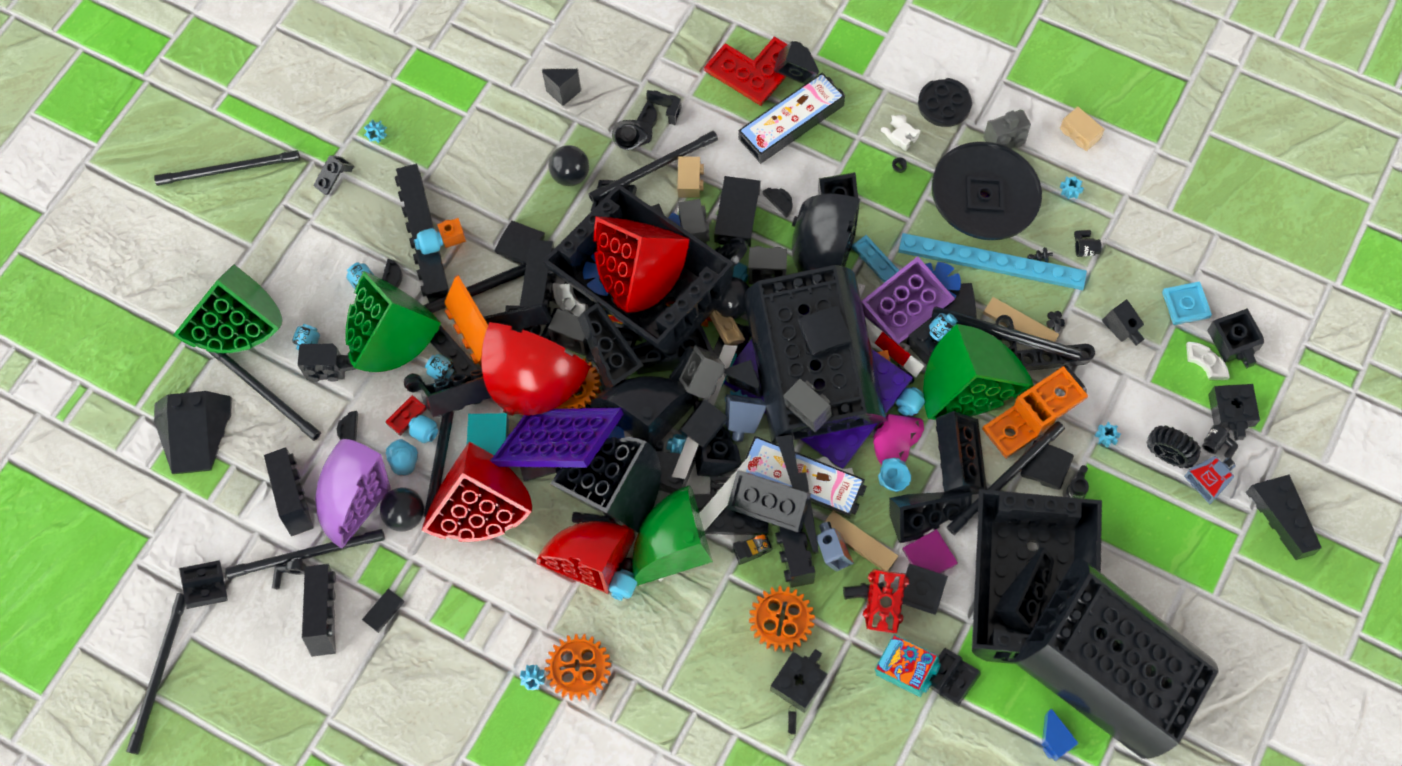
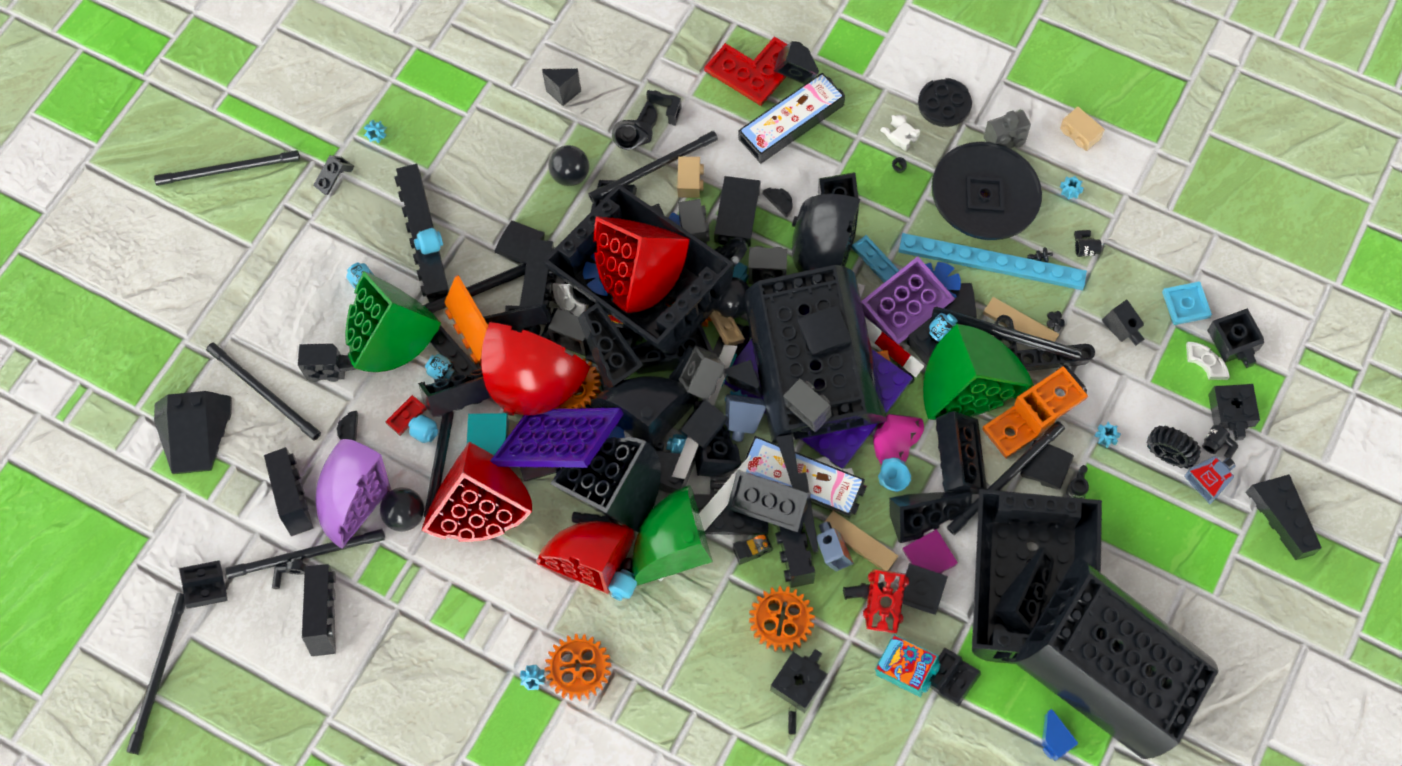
(231, 316): green brick -> none
(305, 335): medium azure head -> none
(383, 610): black tile -> none
(392, 273): black tile -> none
(402, 457): medium azure hair -> none
(411, 382): black plate -> none
(451, 232): orange brick -> none
(910, 401): medium azure head -> none

